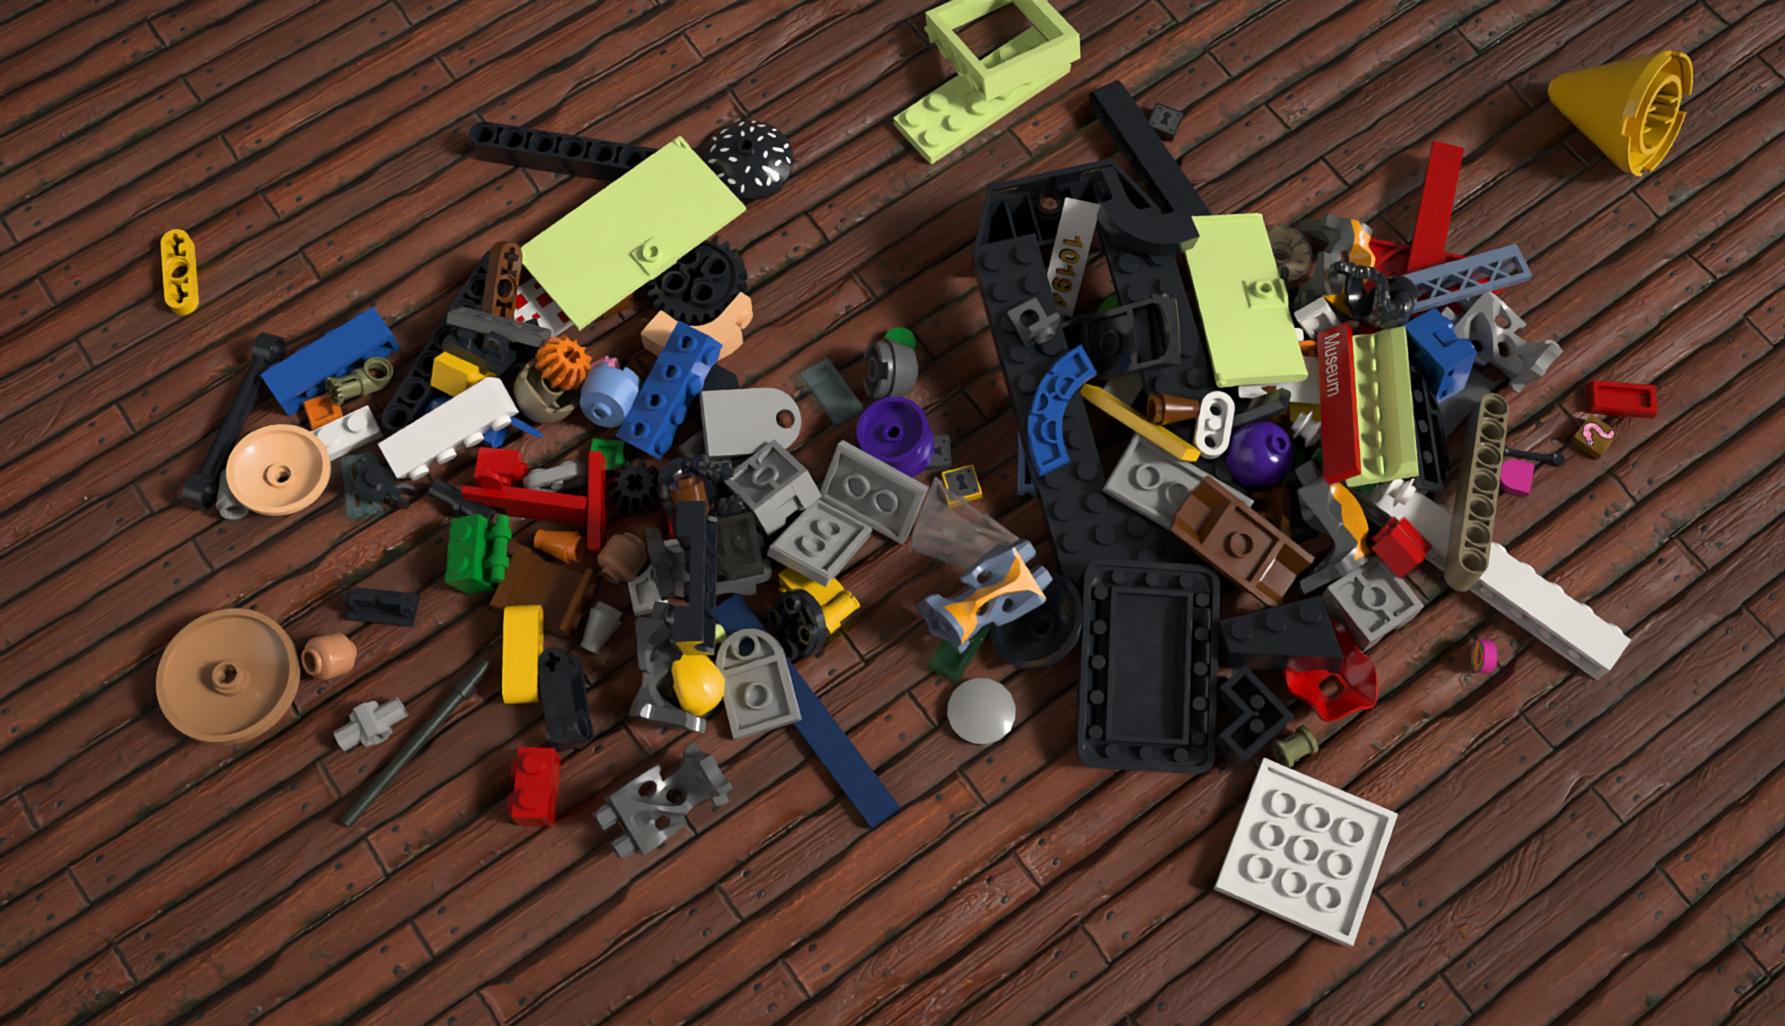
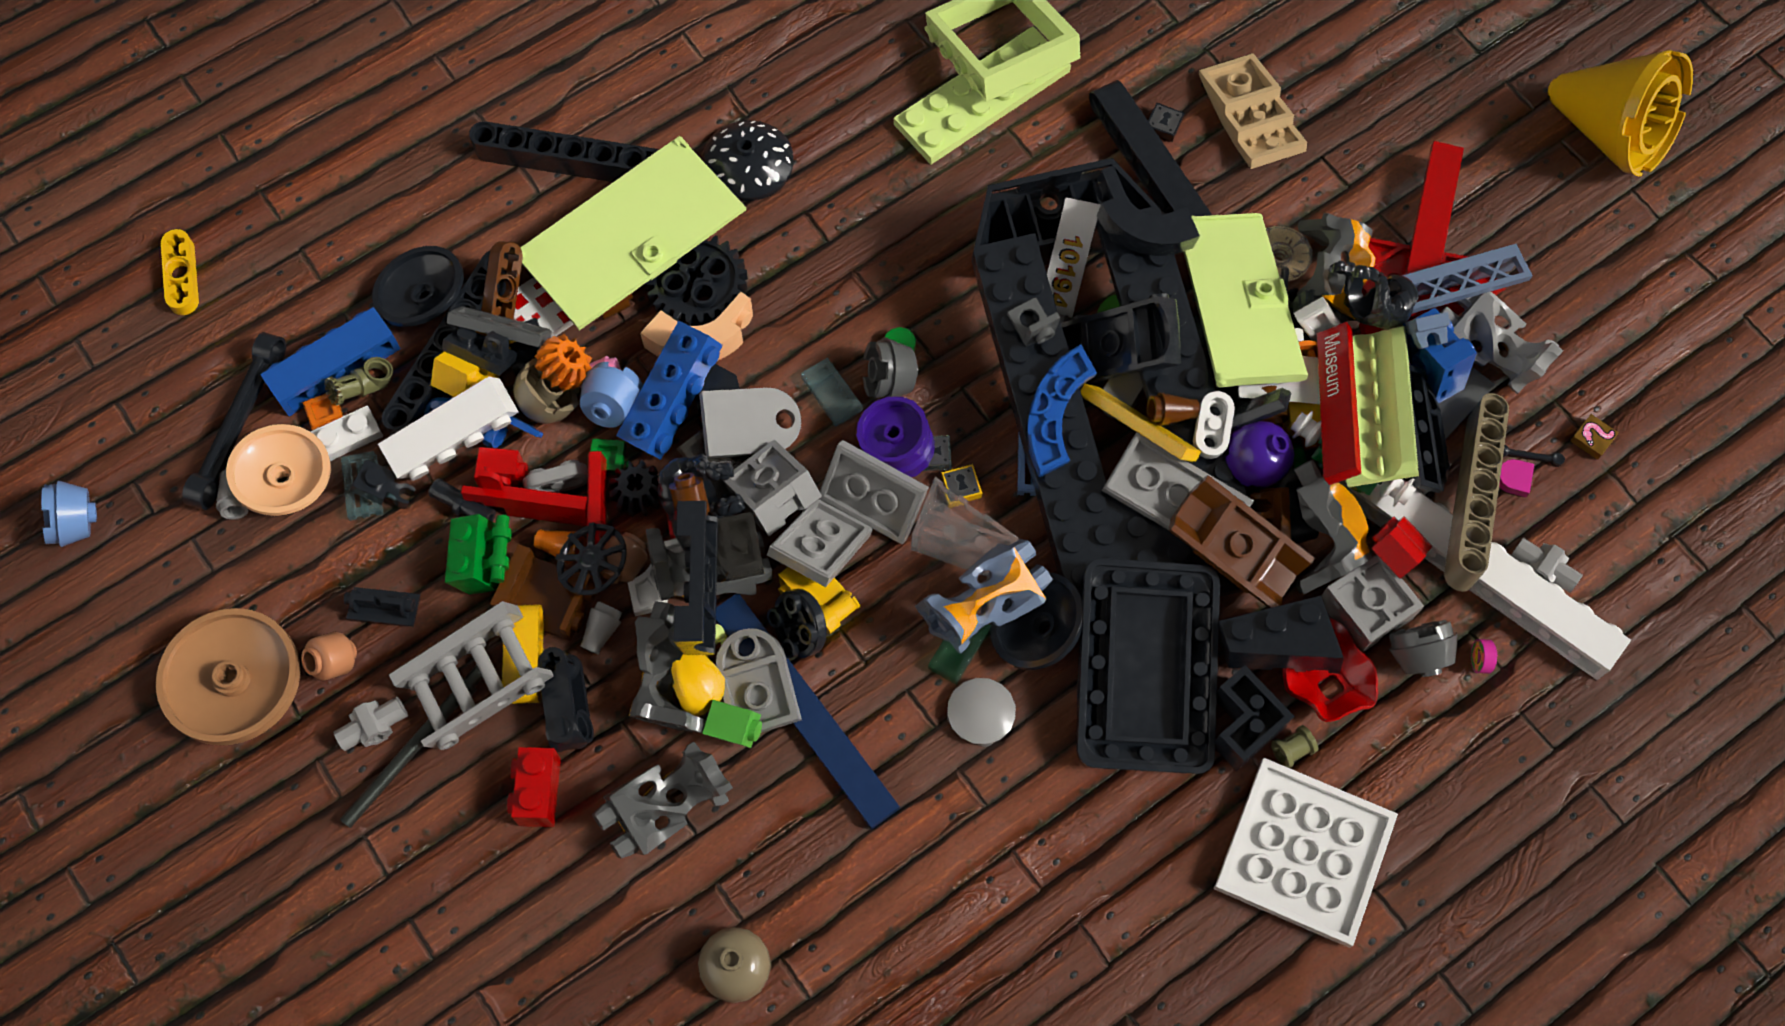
(66, 513): none -> medium blue cone
(418, 286): none -> black dish
(444, 657): none -> light grey fence
(591, 558): none -> black wheel
(733, 724): none -> bright green brick
(734, 965): none -> dark tan cylinder
(1252, 110): none -> tan slope
(1425, 648): none -> dark grey cone
(1432, 324): none -> sand blue tile
(1549, 563): none -> light grey axle
(1622, 399): red tile -> none

